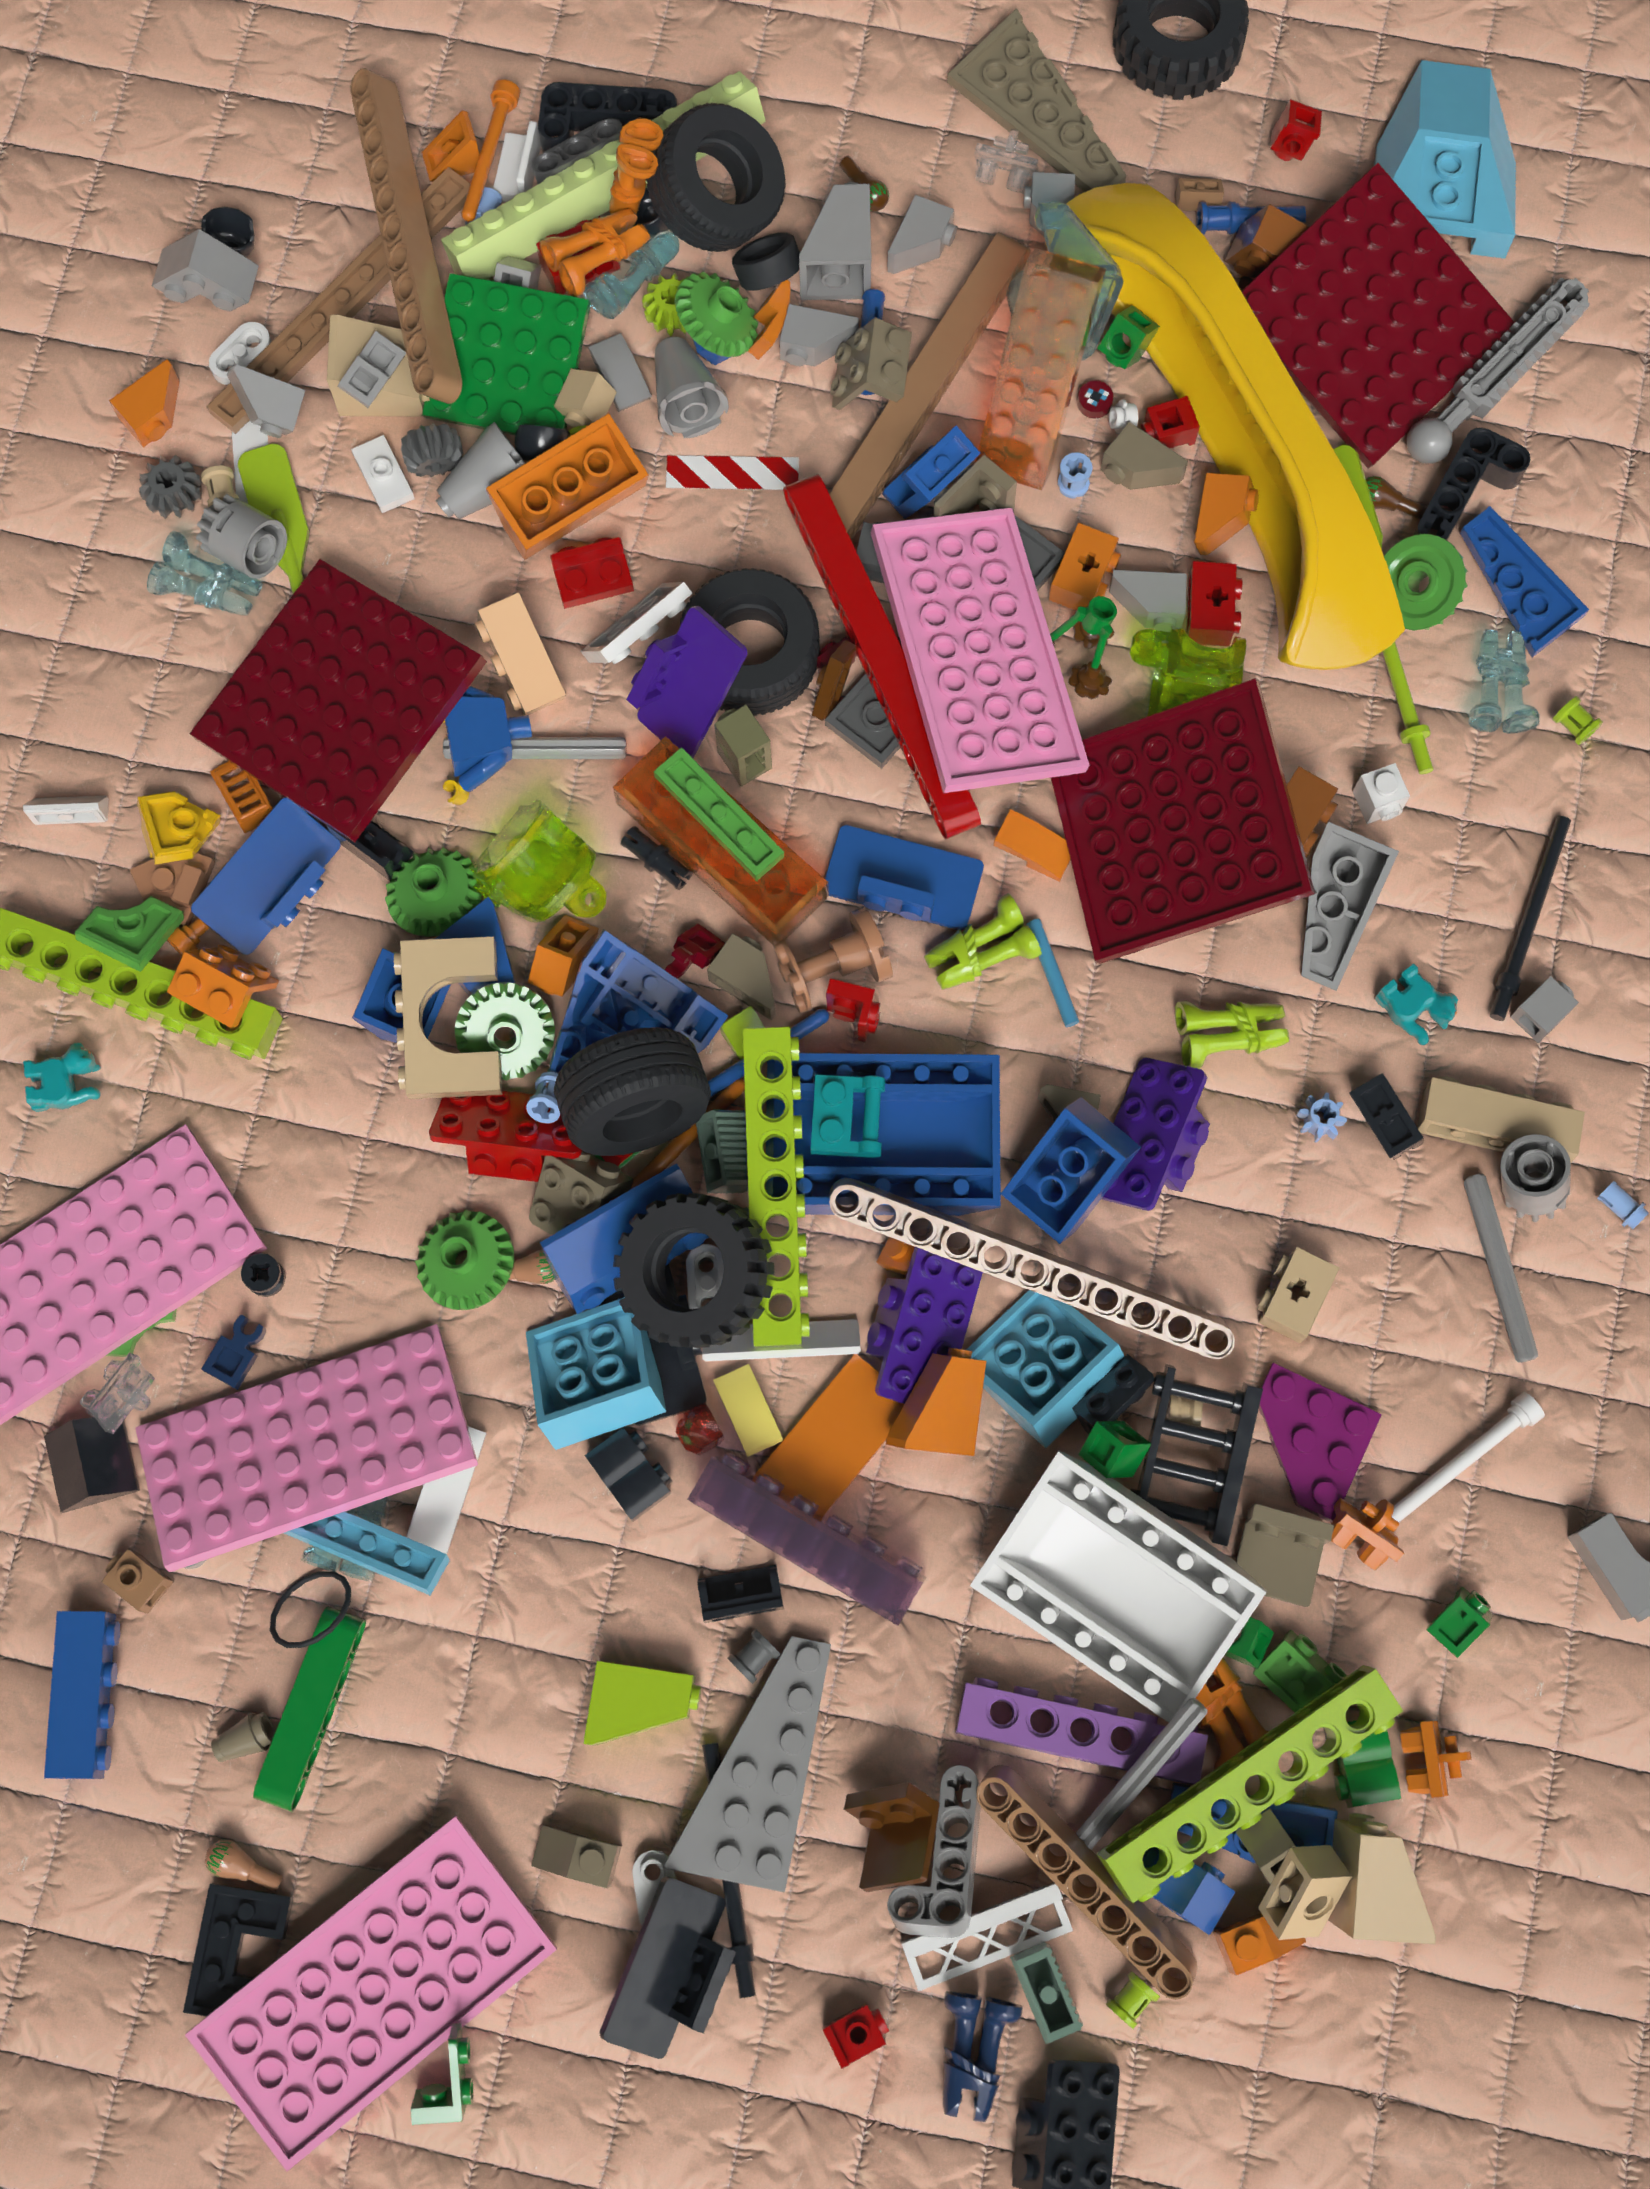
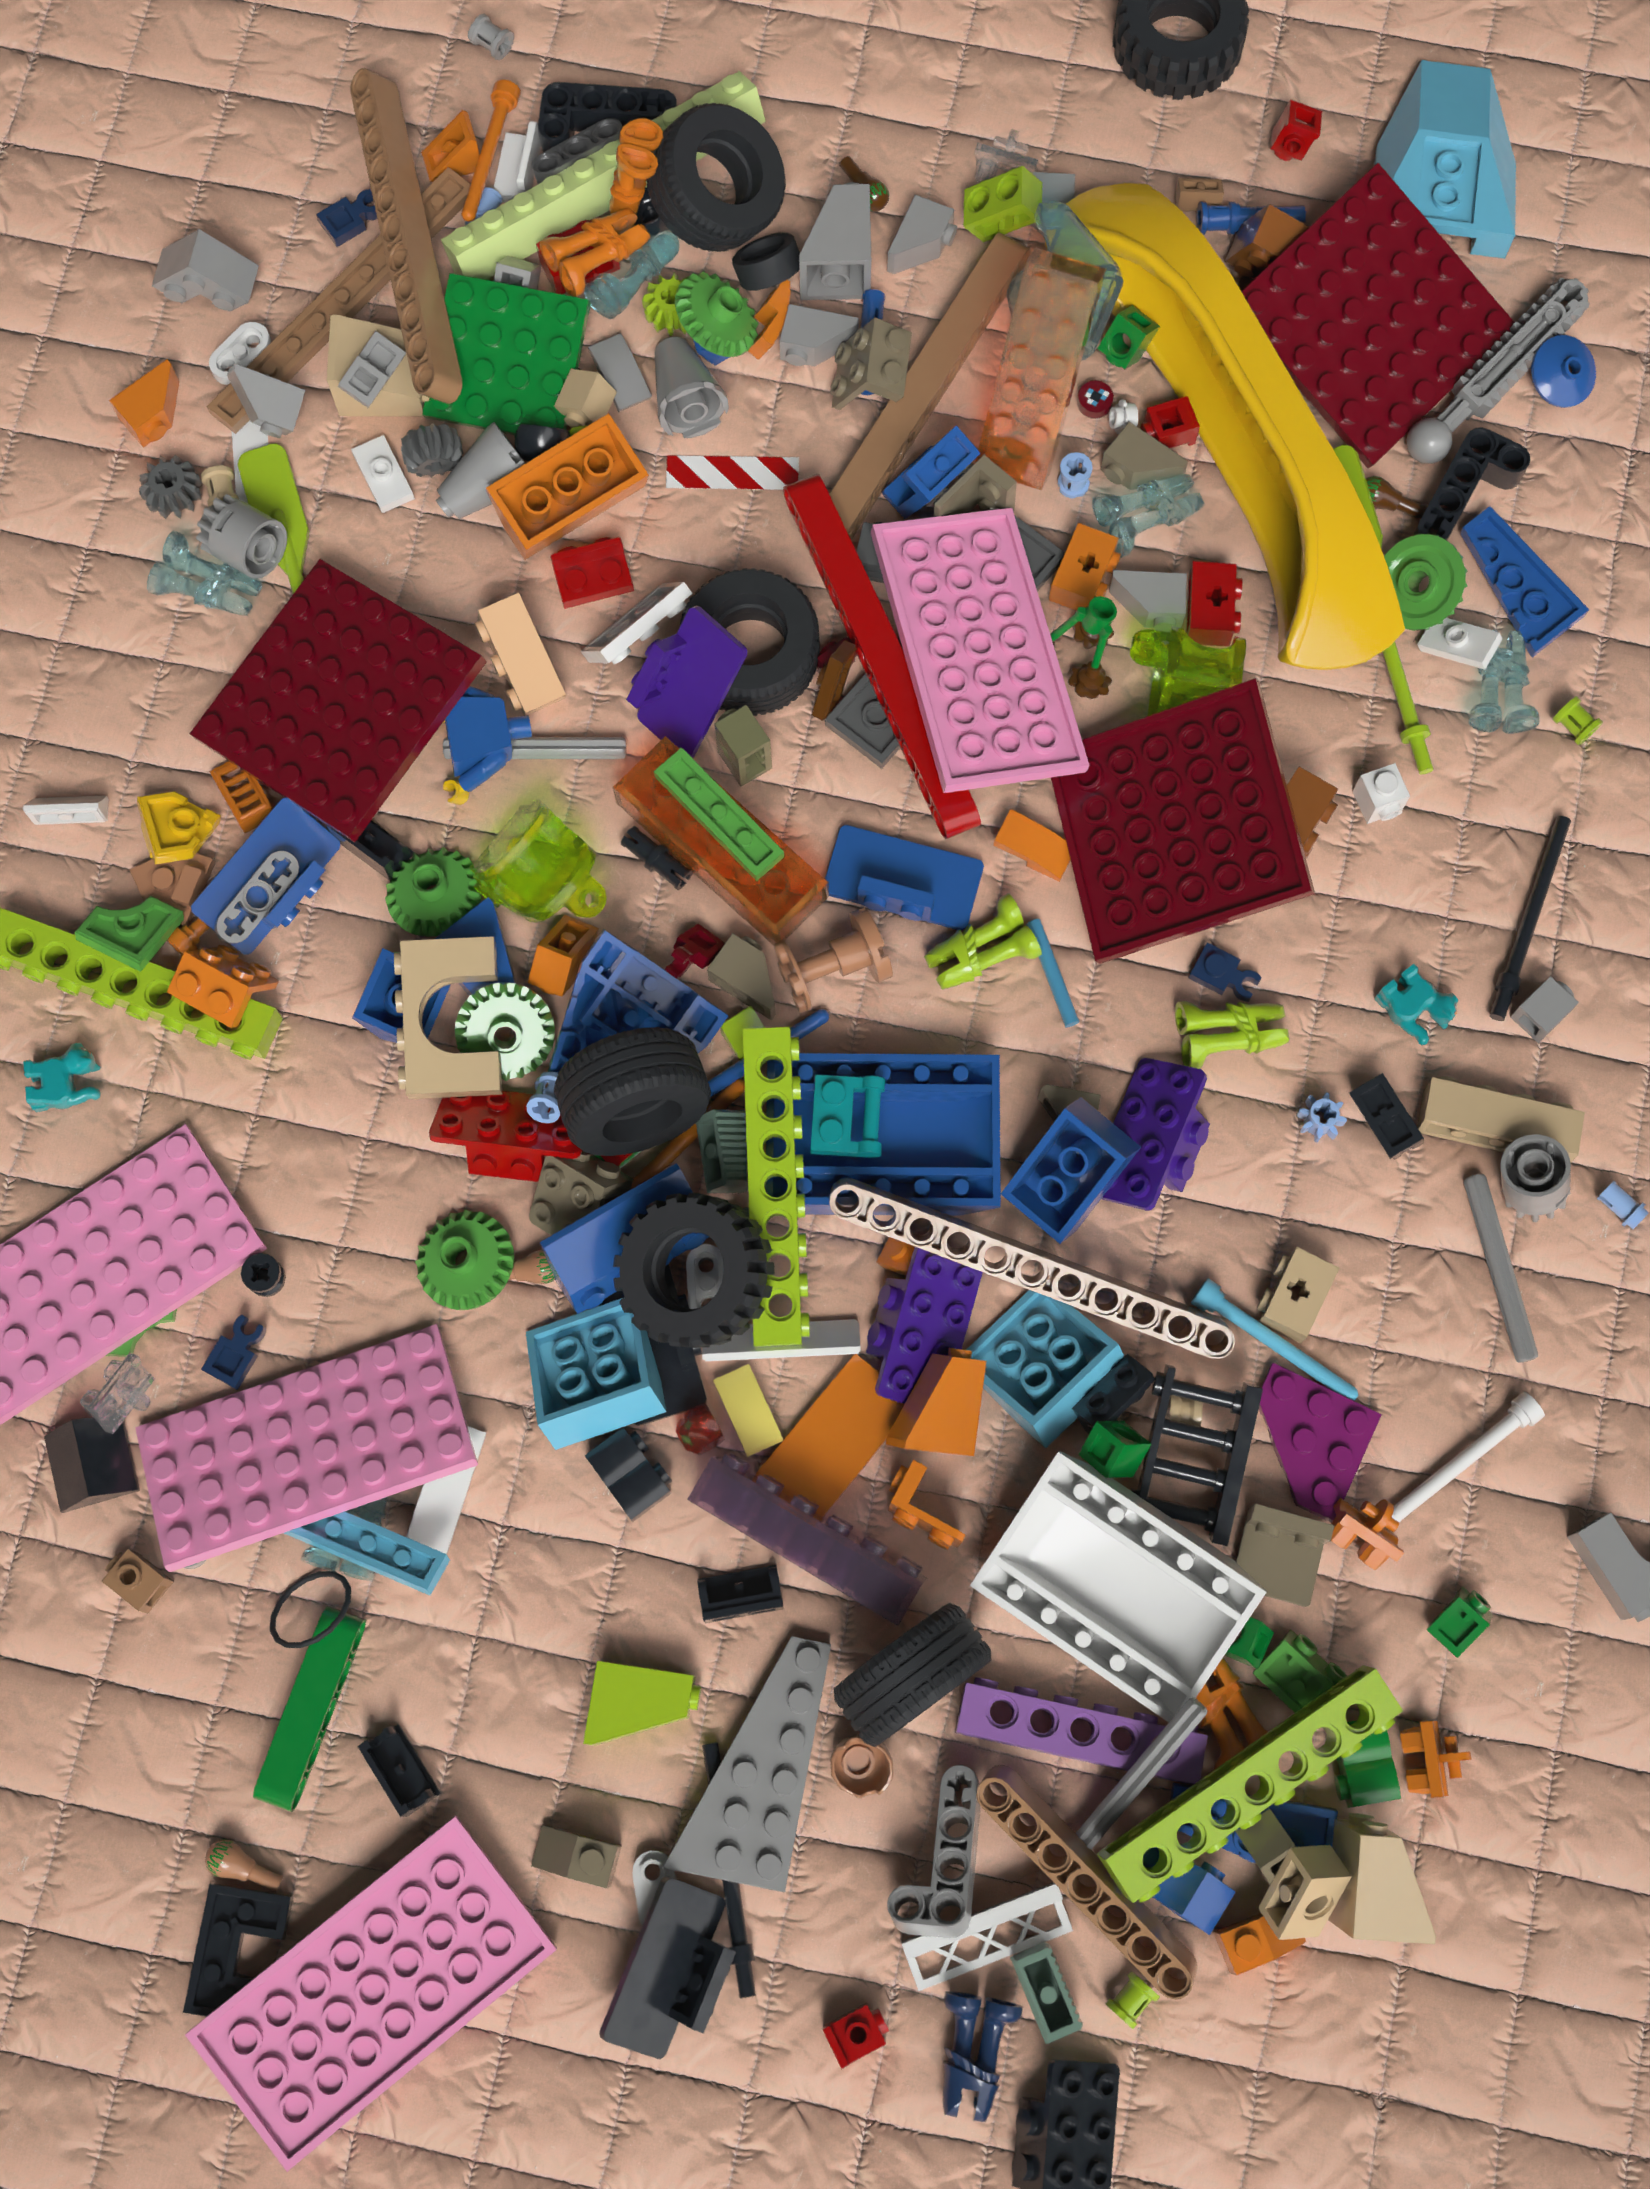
(81, 1695): blue brick -> none
(230, 228): black hair -> none
(246, 1737): dark tan cone -> none
(281, 881): none -> light grey beam
(346, 220): none -> dark blue plate
(399, 1770): none -> black hinge
(441, 2103): green bracket -> none
(490, 37): none -> light grey bush
(754, 1656): dark grey bush -> none
(851, 1002): red bracket -> none
(861, 1767): none -> nougat hair
(899, 1837): reddish brown bracket -> none
(909, 1516): none -> orange bracket
(912, 1674): none -> black tyre
(1002, 203): none -> lime brick
(1026, 93): dark tan wing -> none
(1161, 506): none -> clear light blue piece
(1212, 1299): none -> medium azure piece
(1219, 970): none -> dark blue plate
(1224, 509): orange slope -> none
(1347, 882): light grey wedge -> none
(1461, 642): none -> white plate
(1553, 377): none -> blue dish

